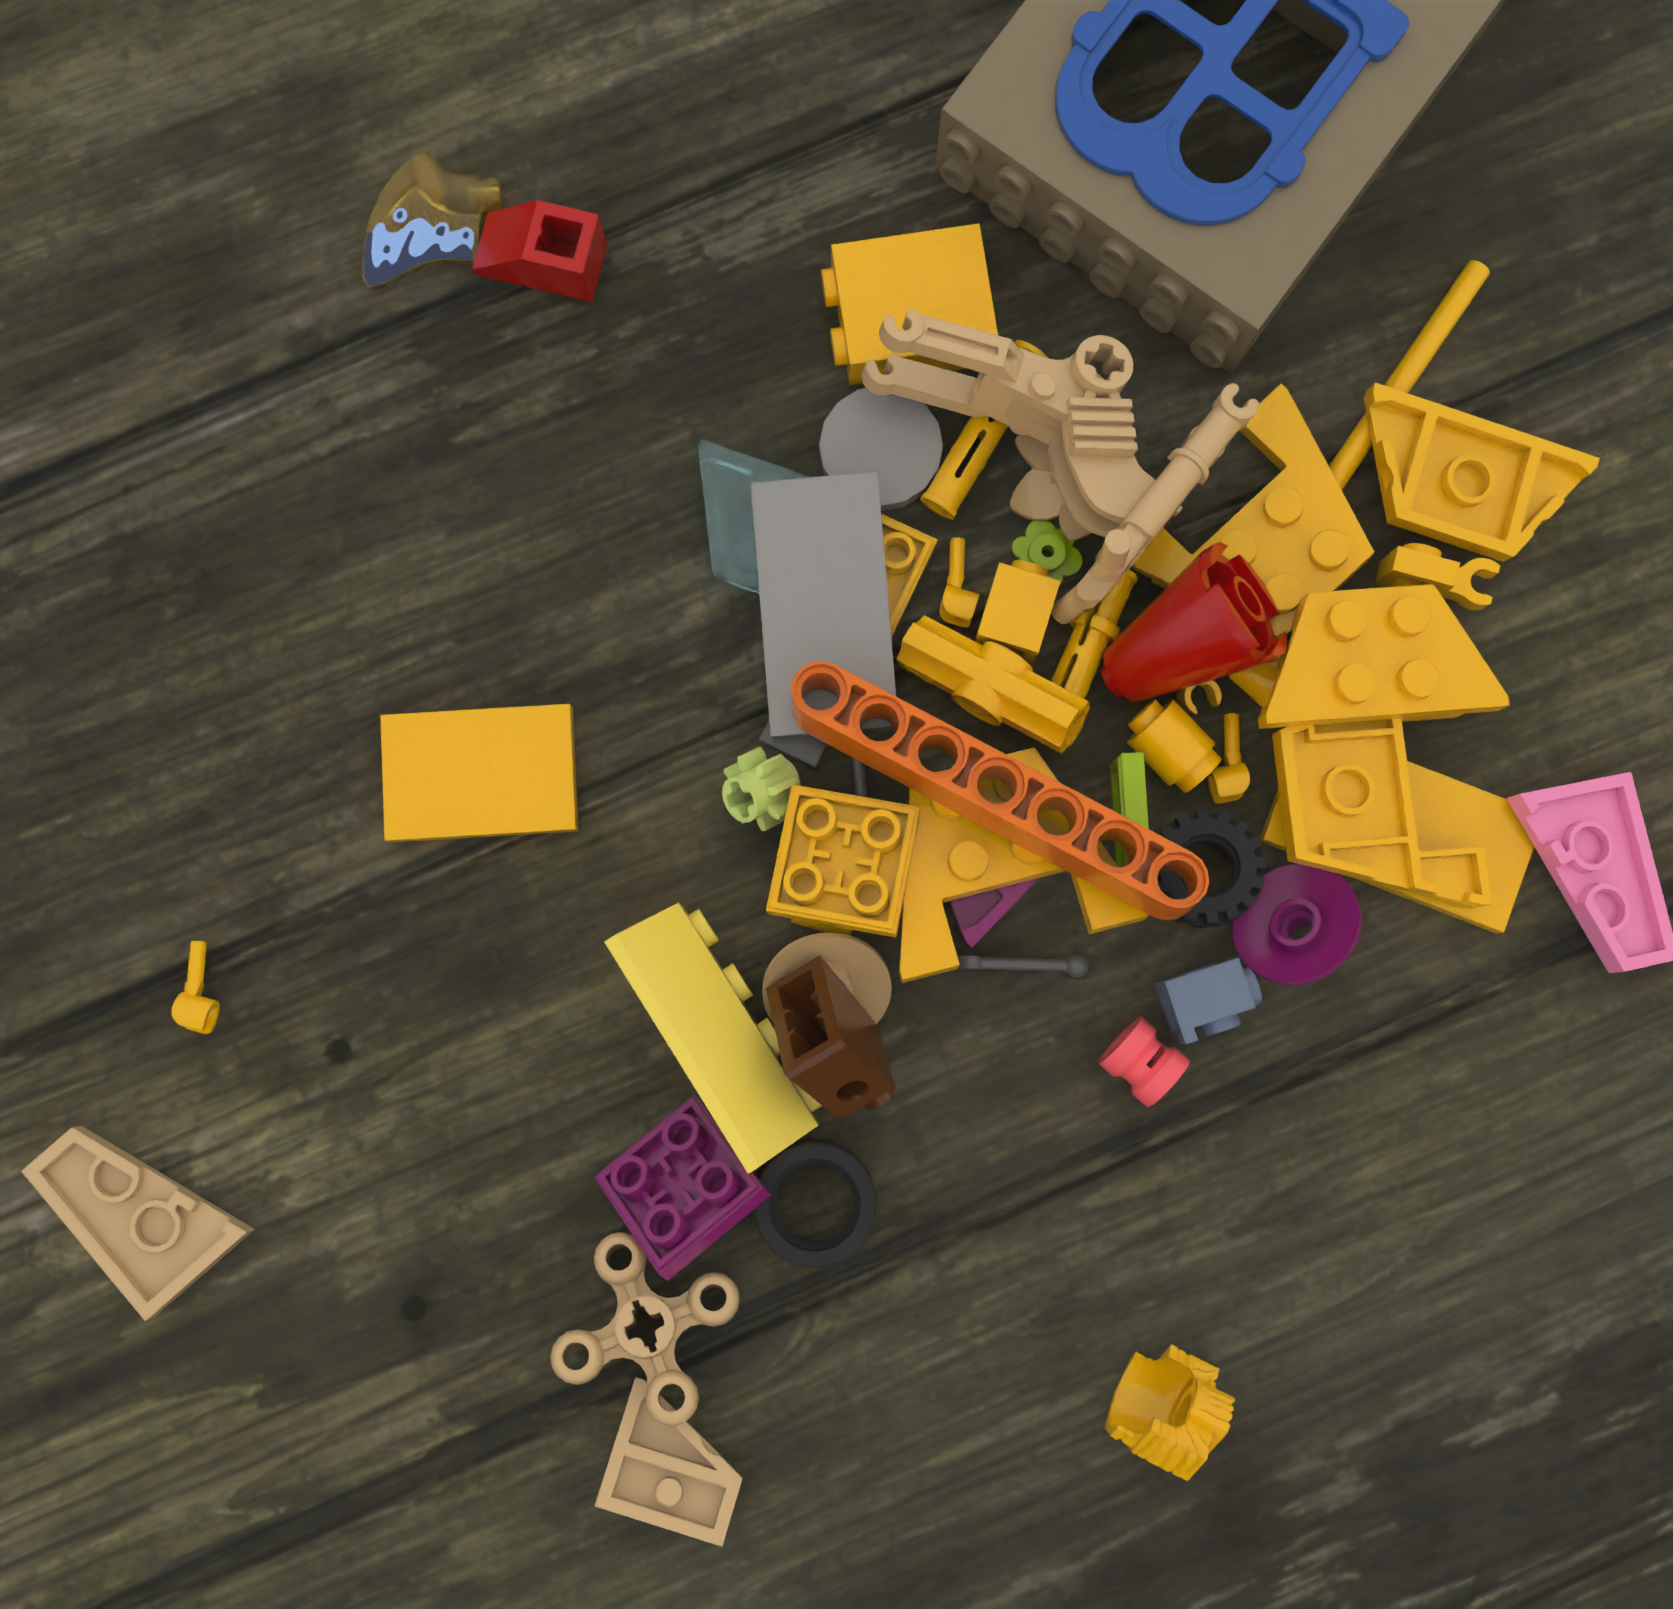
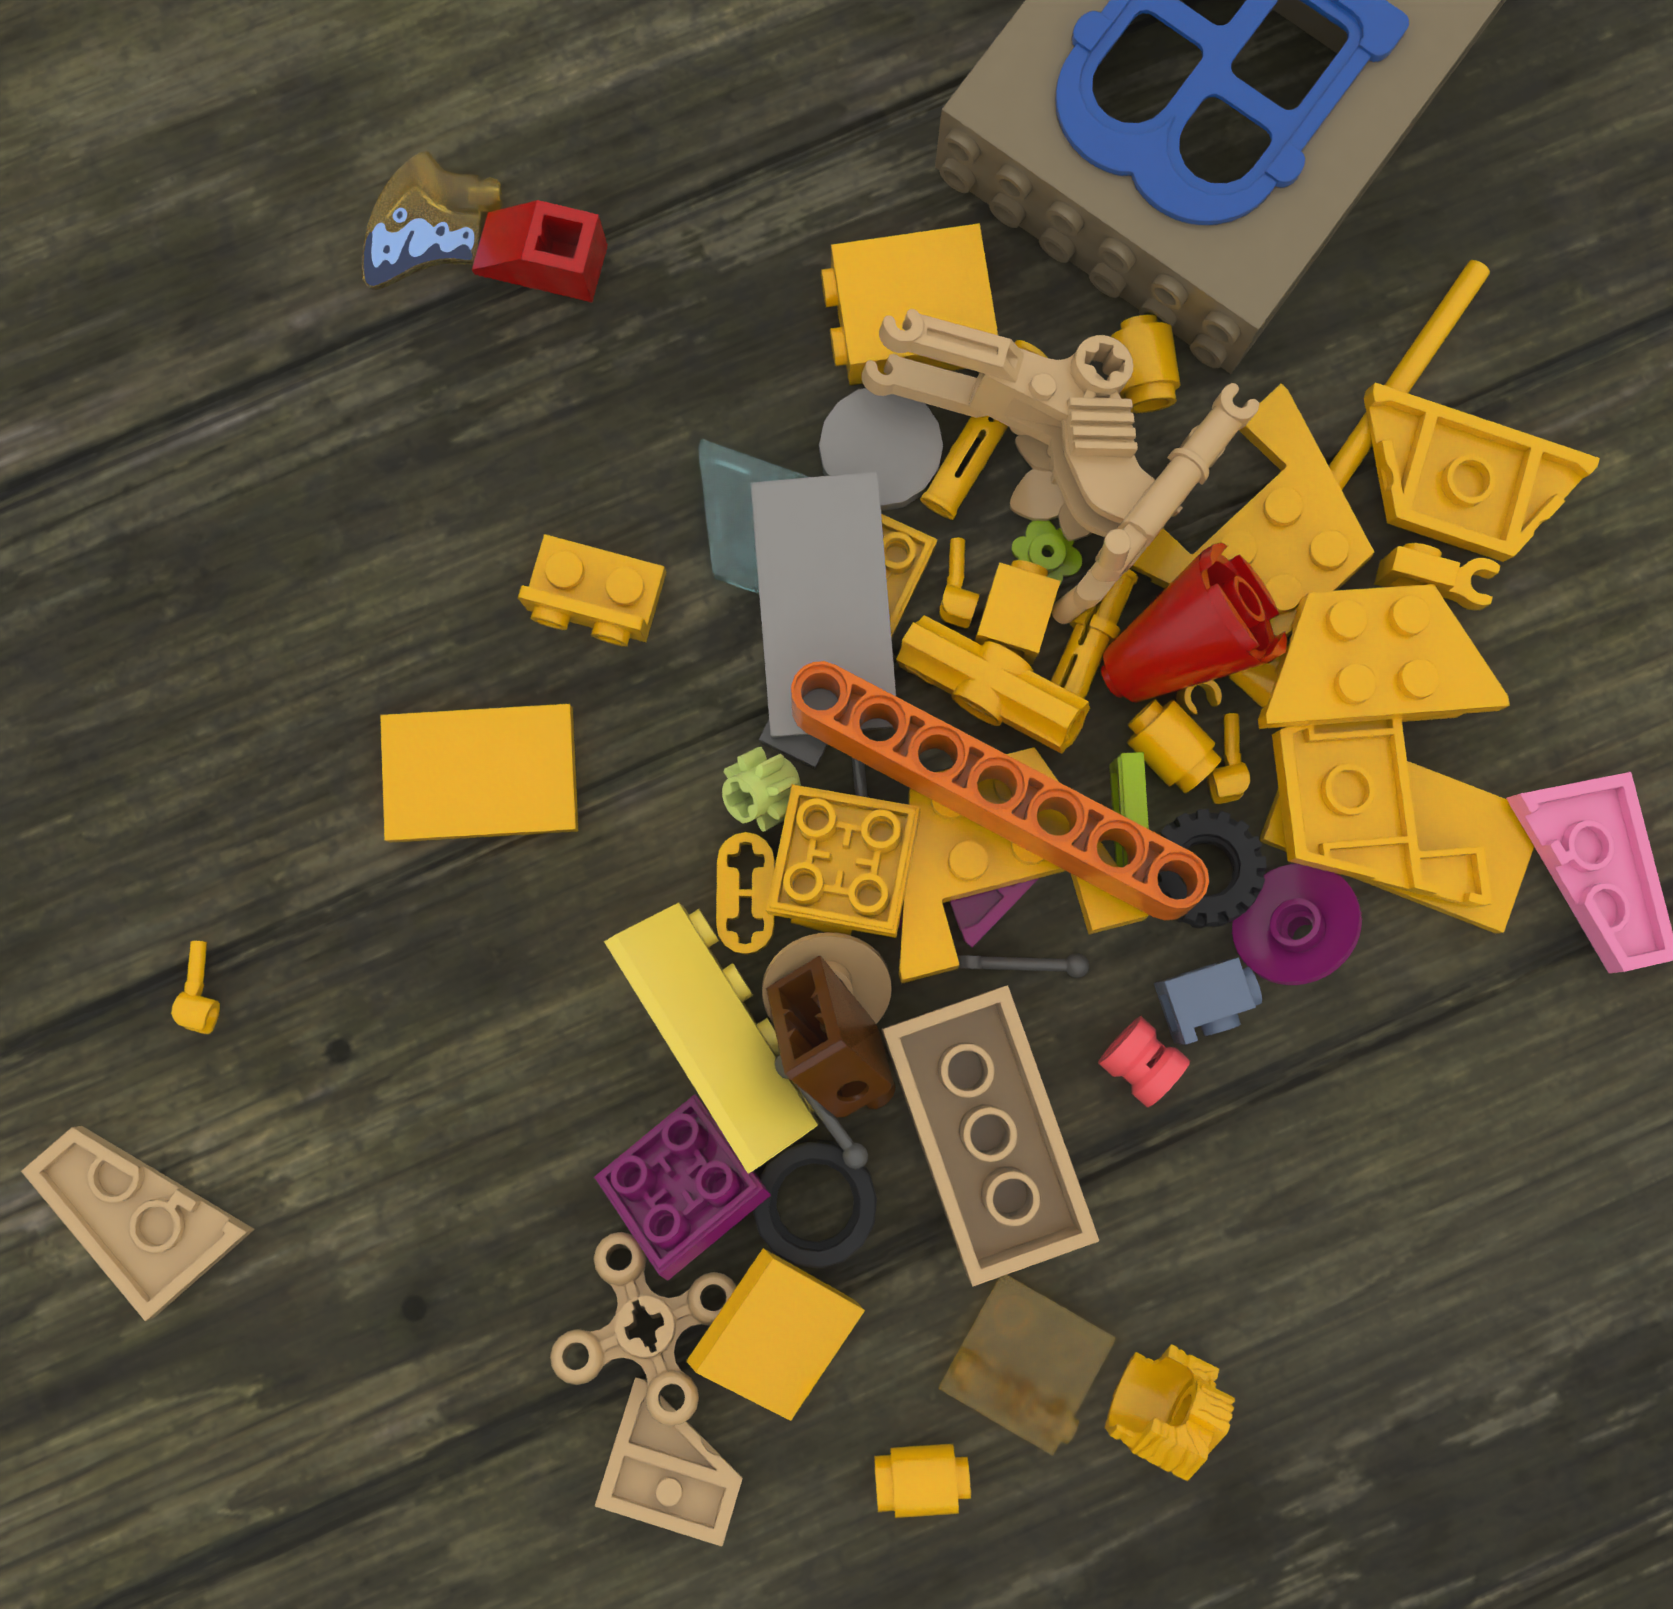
(593, 590): none -> yellow bracket
(730, 893): none -> yellow beam
(775, 1335): none -> yellow tile
(854, 1154): none -> dark grey hinge
(921, 1480): none -> yellow brick
(989, 1135): none -> tan brick
(1027, 1364): none -> clear yellow hinge
(1154, 363): none -> yellow brick

